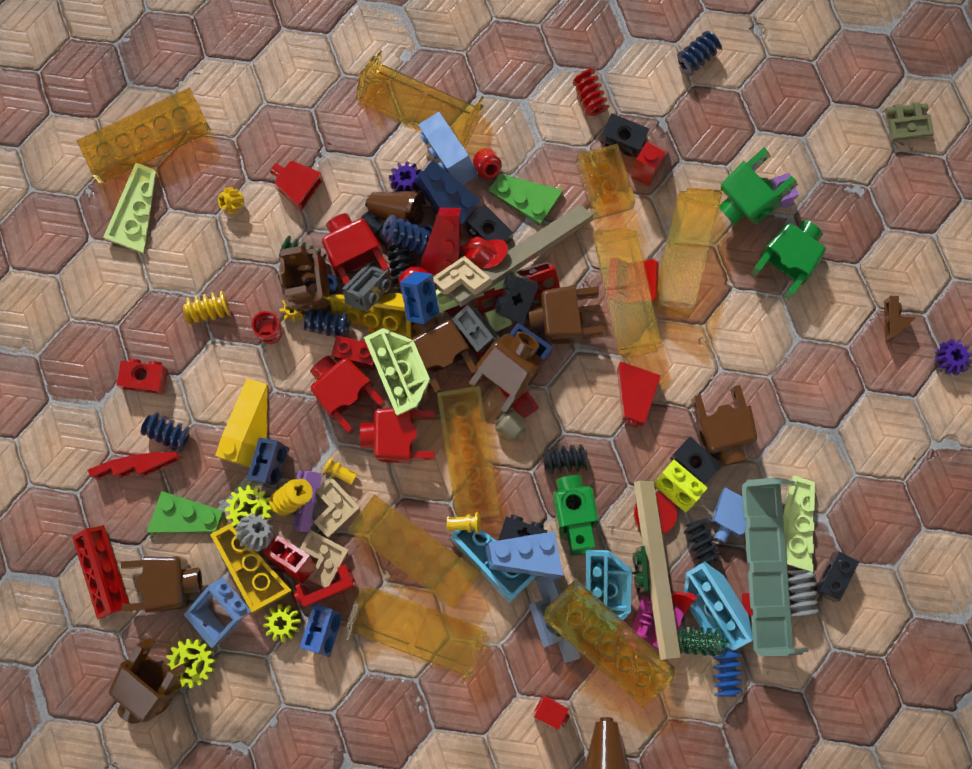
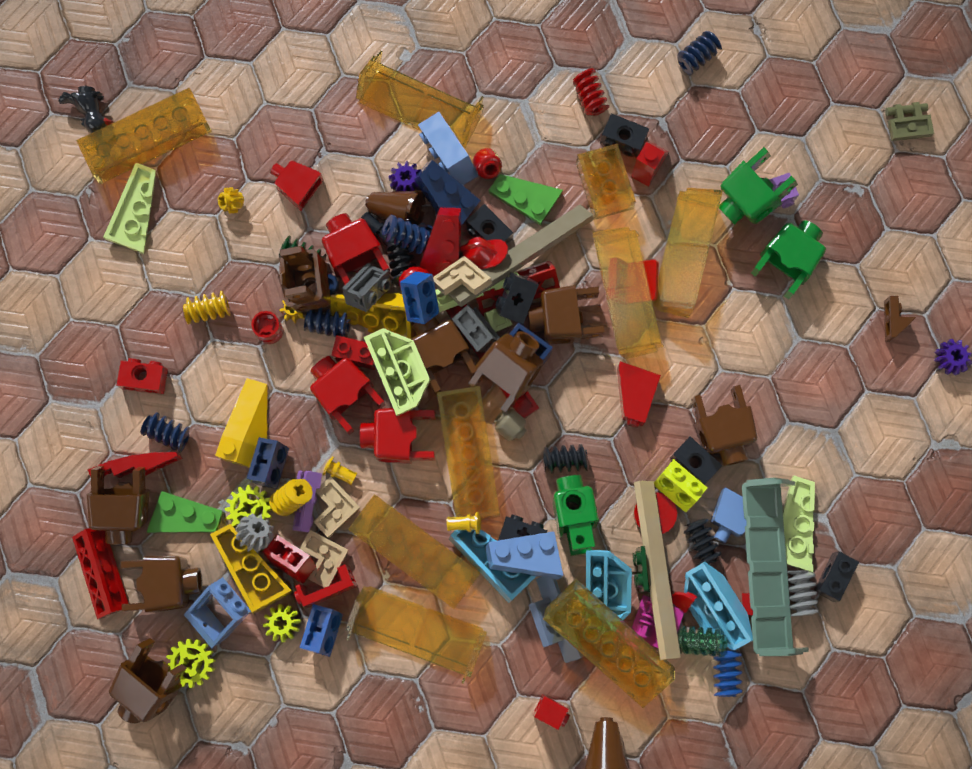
(87, 103): none -> black animal
(118, 508): none -> reddish brown piece

